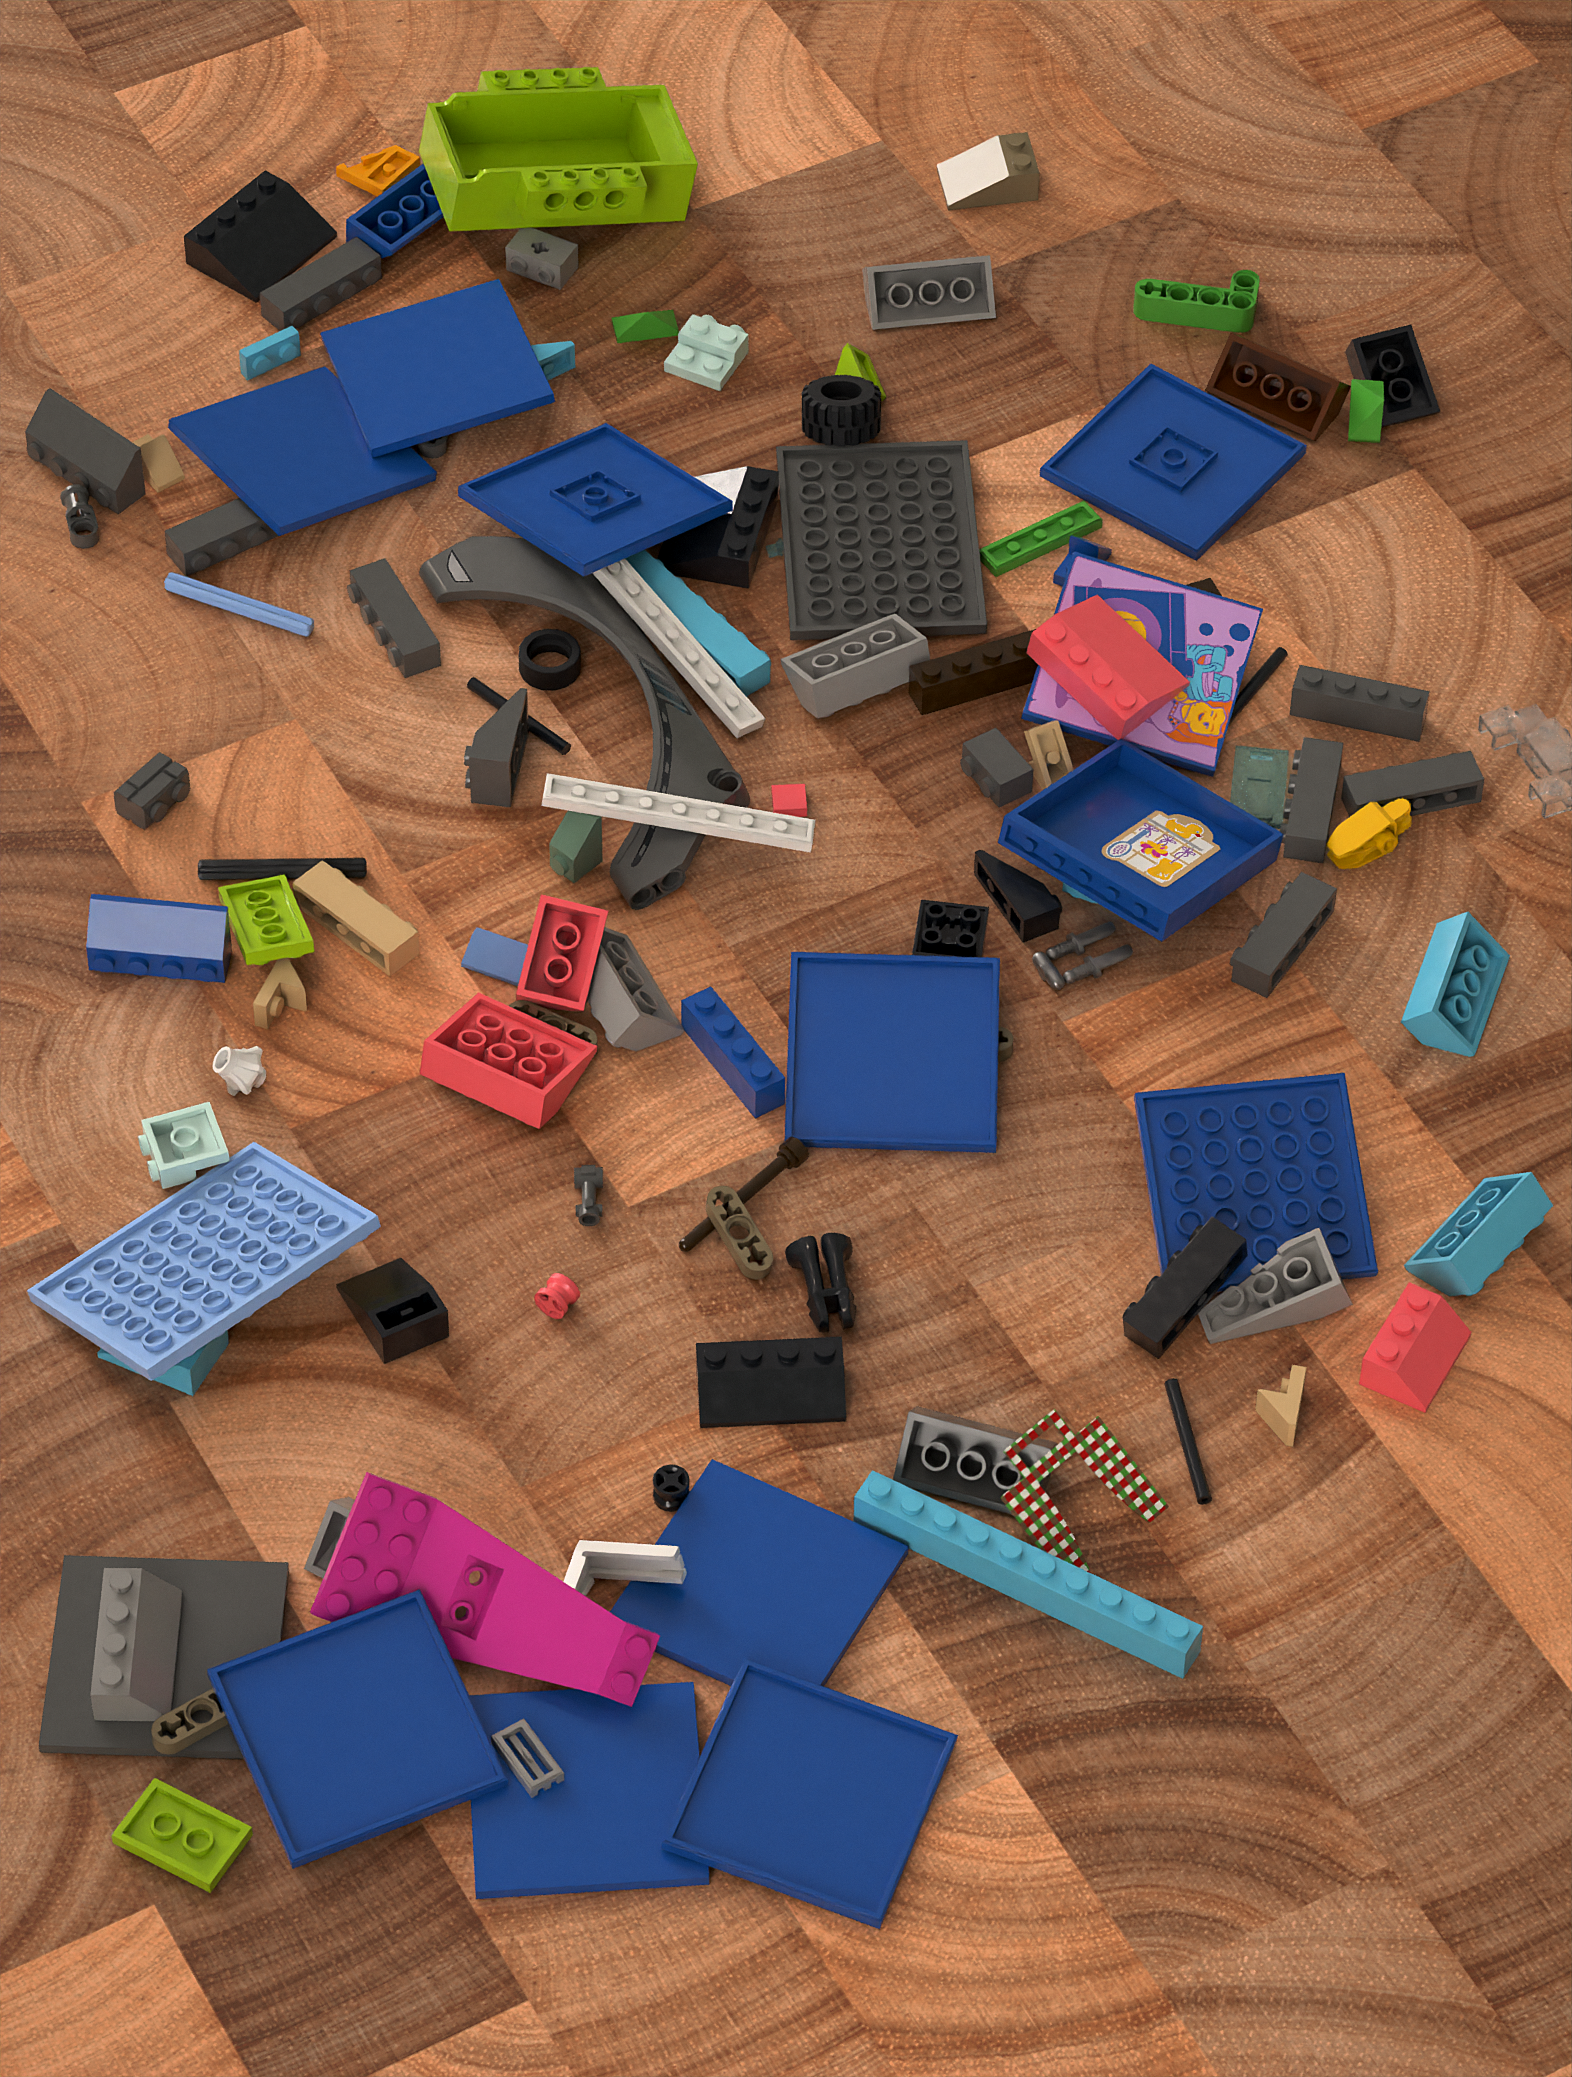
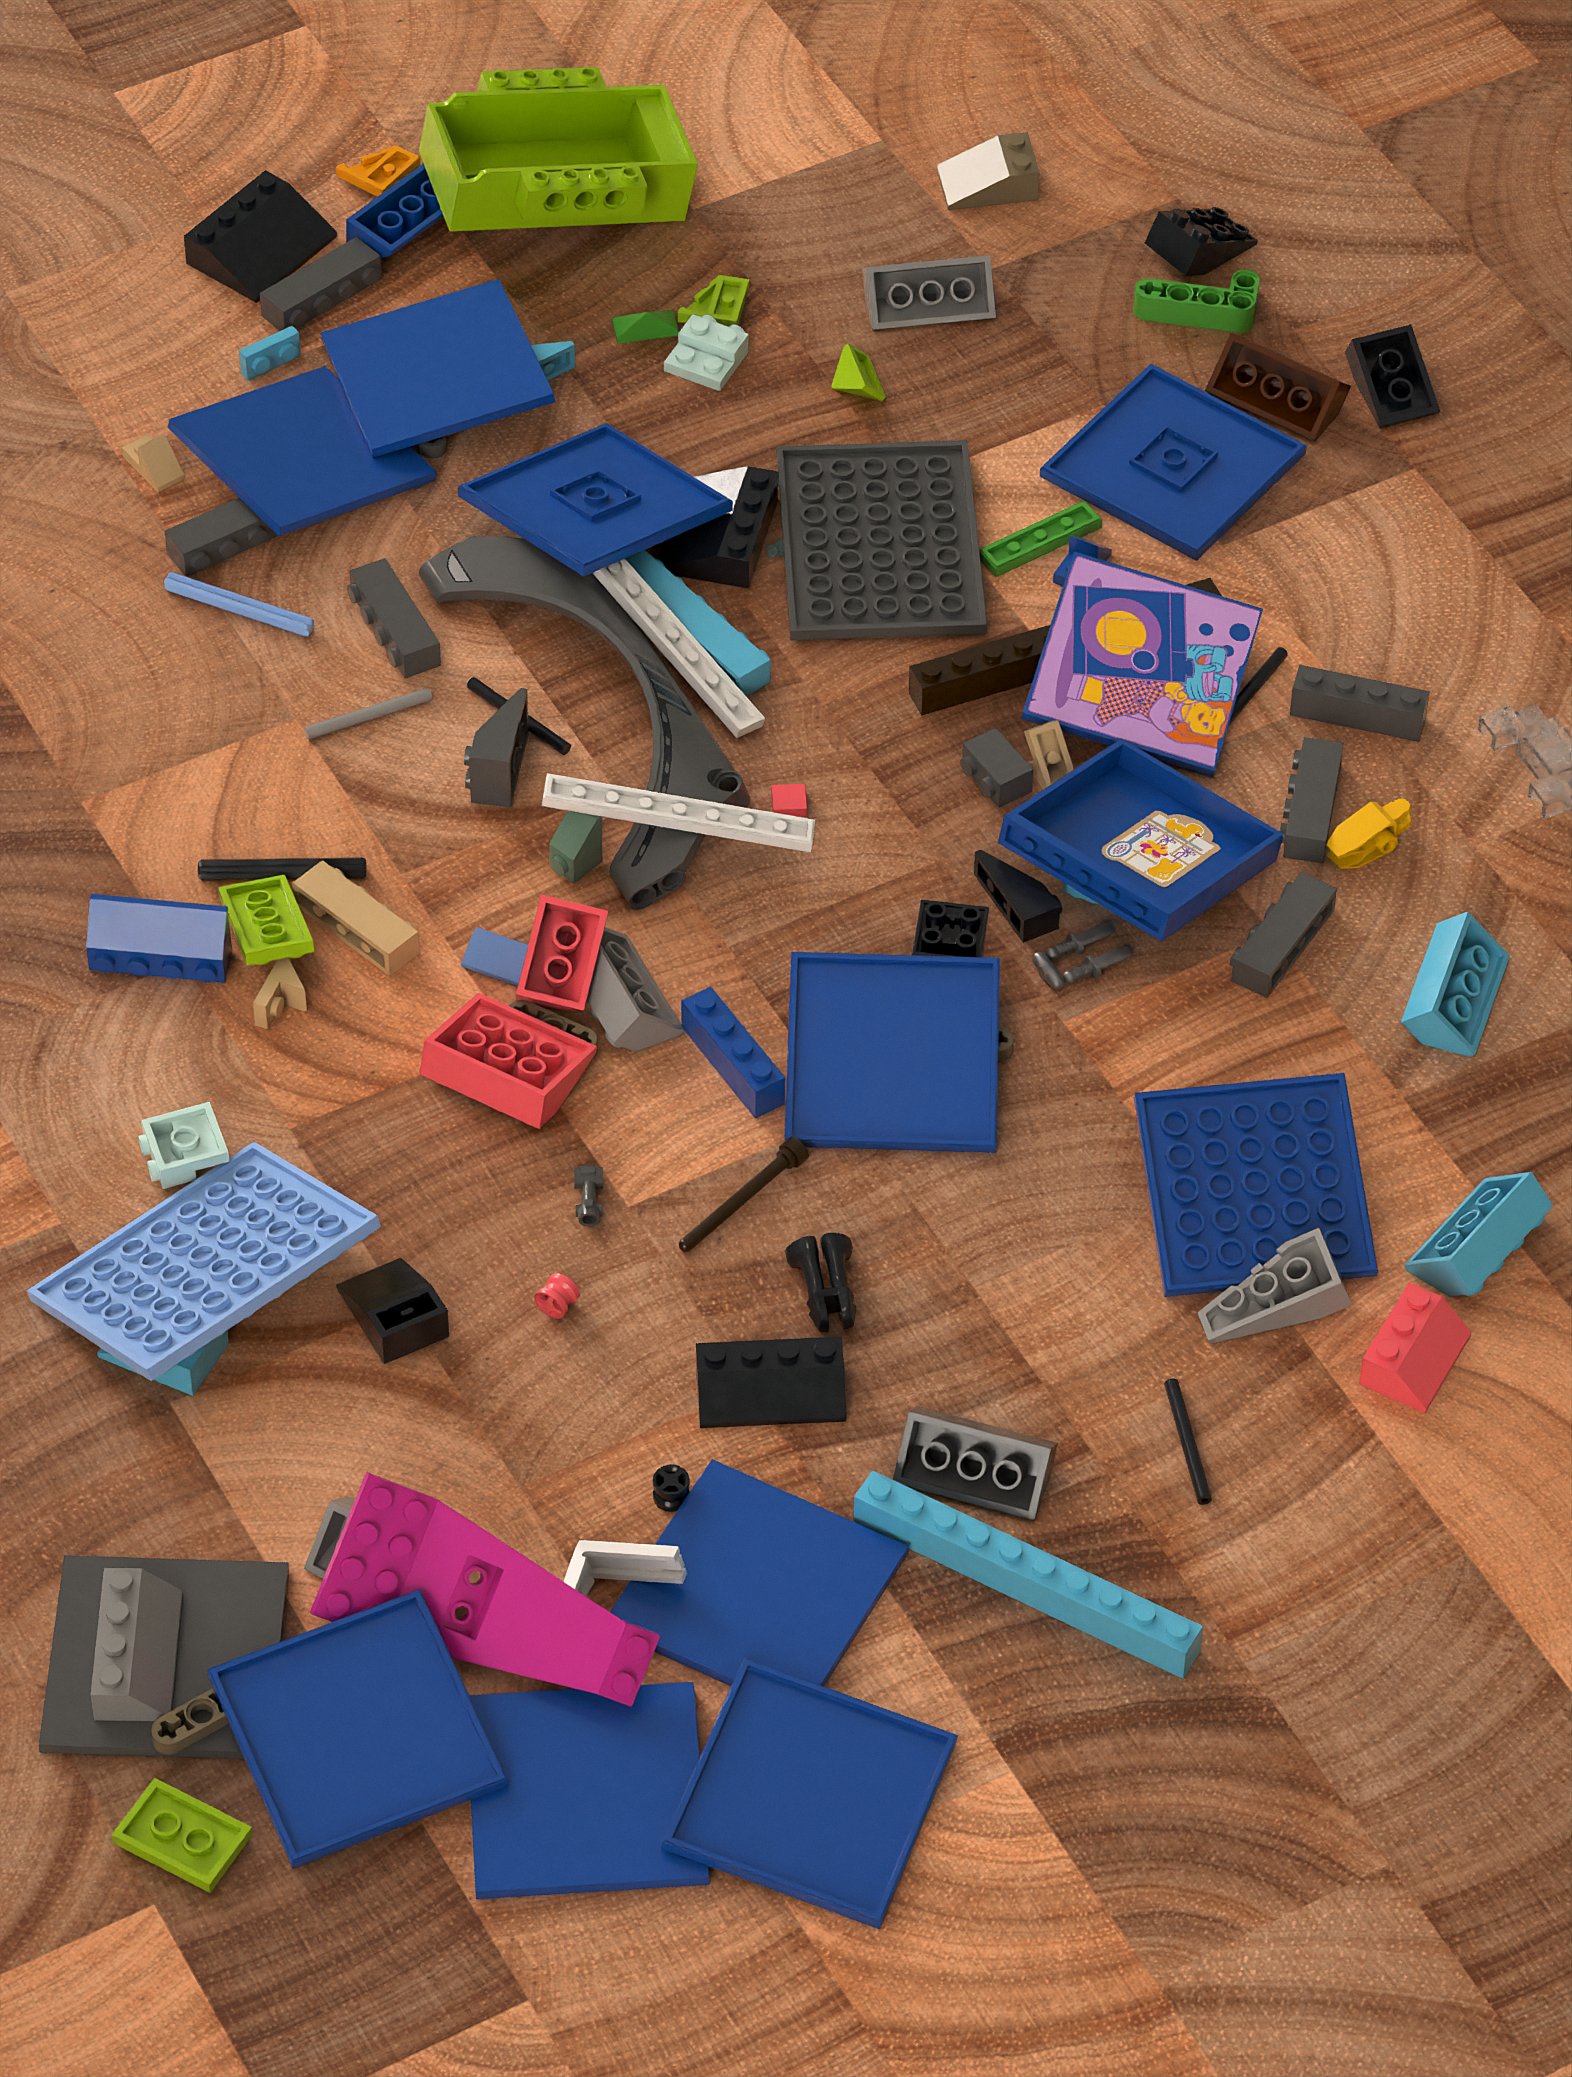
(85, 452): dark grey slope -> none
(86, 520): dark grey connector -> none
(152, 791): dark grey brick -> none
(240, 1068): white rock -> none
(368, 713): none -> light grey bar
(542, 257): light grey brick -> none
(542, 1780): light grey tile -> none
(549, 677): black tyre -> none
(721, 300): none -> lime wing
(739, 1247): dark tan beam -> none
(841, 410): black tyre -> none
(855, 665): light grey slope -> none
(1105, 665): coral slope -> none
(1105, 1458): piece -> none
(1184, 1287): black brick -> none
(1198, 239): none -> black slope
(1260, 783): clear light blue piece -> none
(1282, 1408): tan slope -> none
(1366, 410): bright green slope -> none
(1426, 784): dark grey brick -> none

